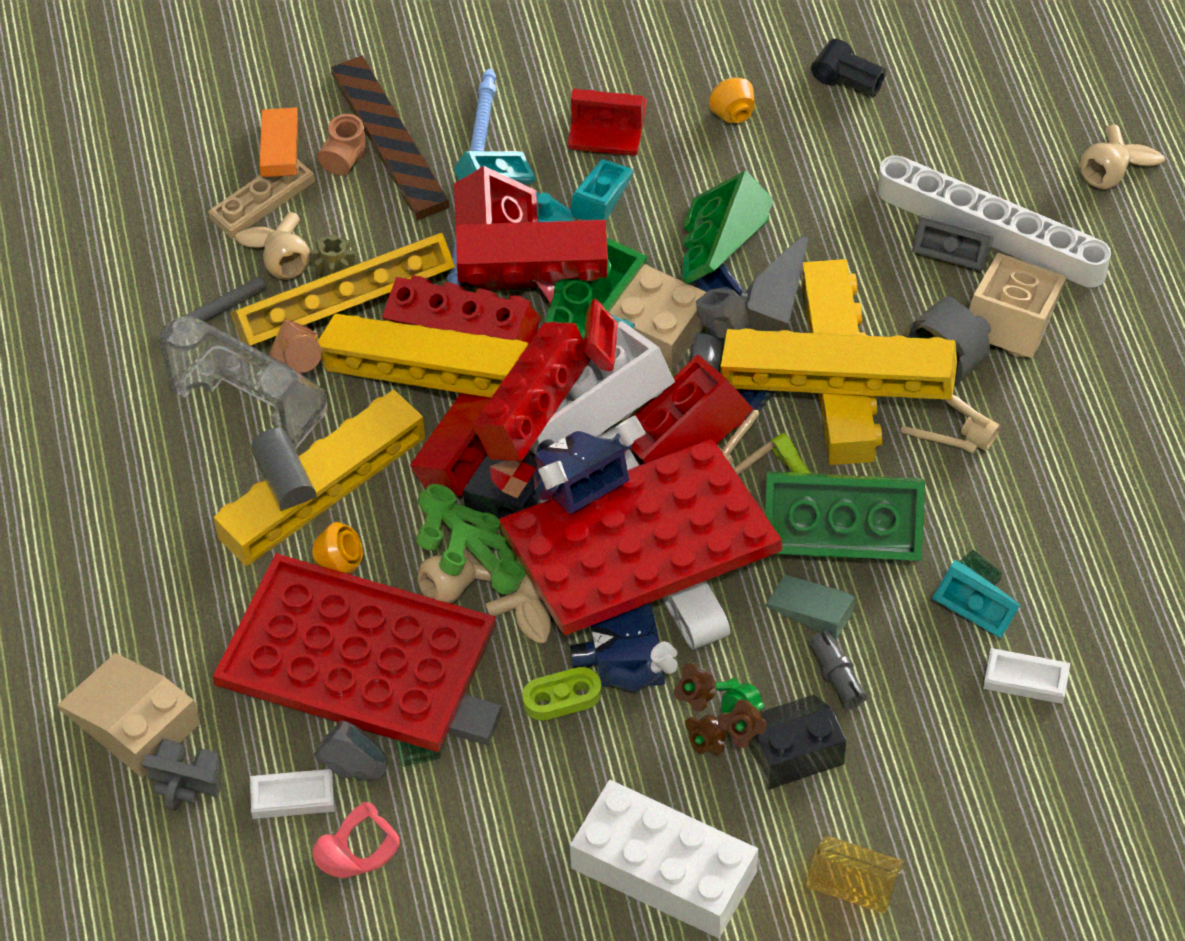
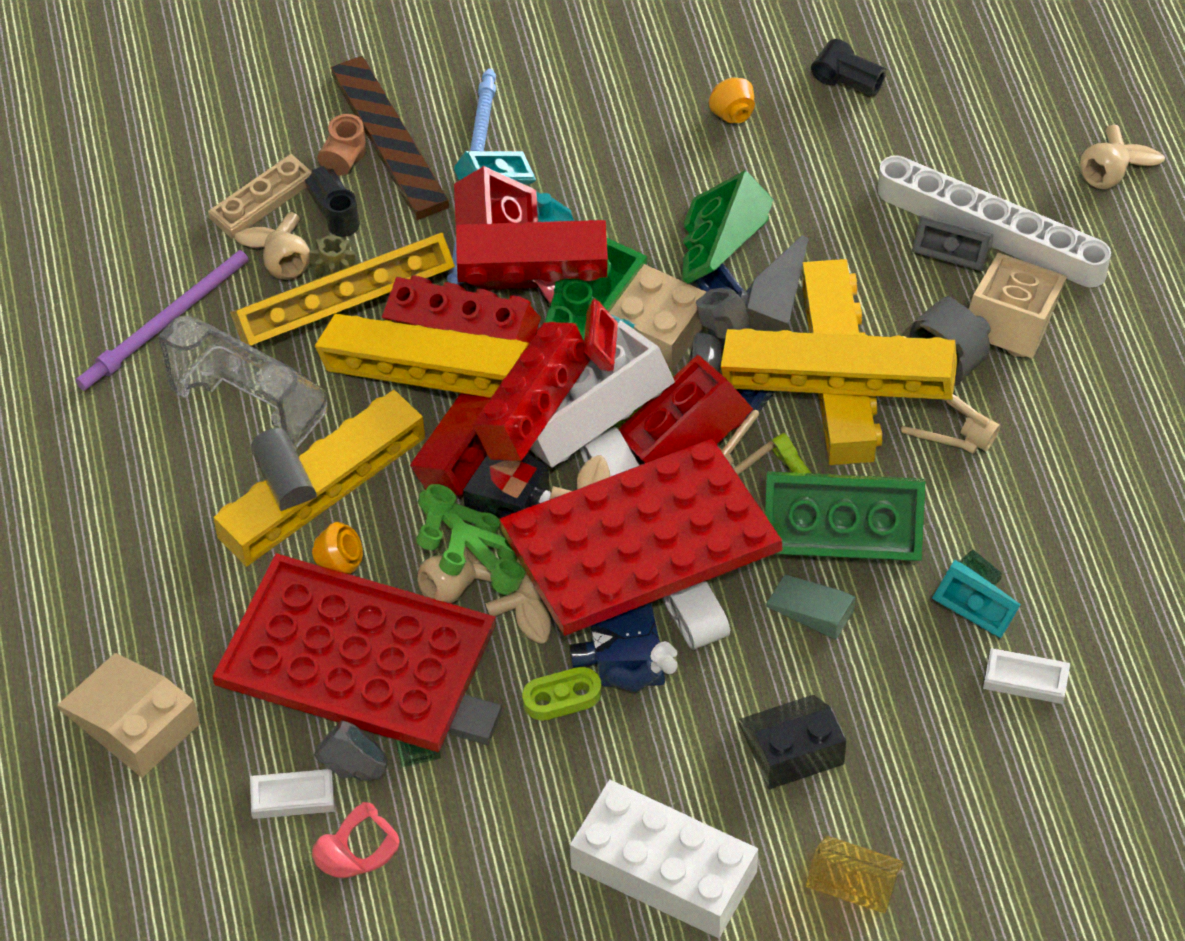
(111, 361): none -> medium lavender bar
(180, 780): dark grey hips -> none
(228, 300): dark grey bar -> none
(279, 142): orange tile -> none
(296, 346): nougat piece -> none
(334, 201): none -> black piece
(584, 466): dark blue torso -> none
(600, 191): teal slope -> none
(606, 122): red bracket -> none
(739, 708): reddish brown plant -> none
(837, 669): dark grey pin -> none

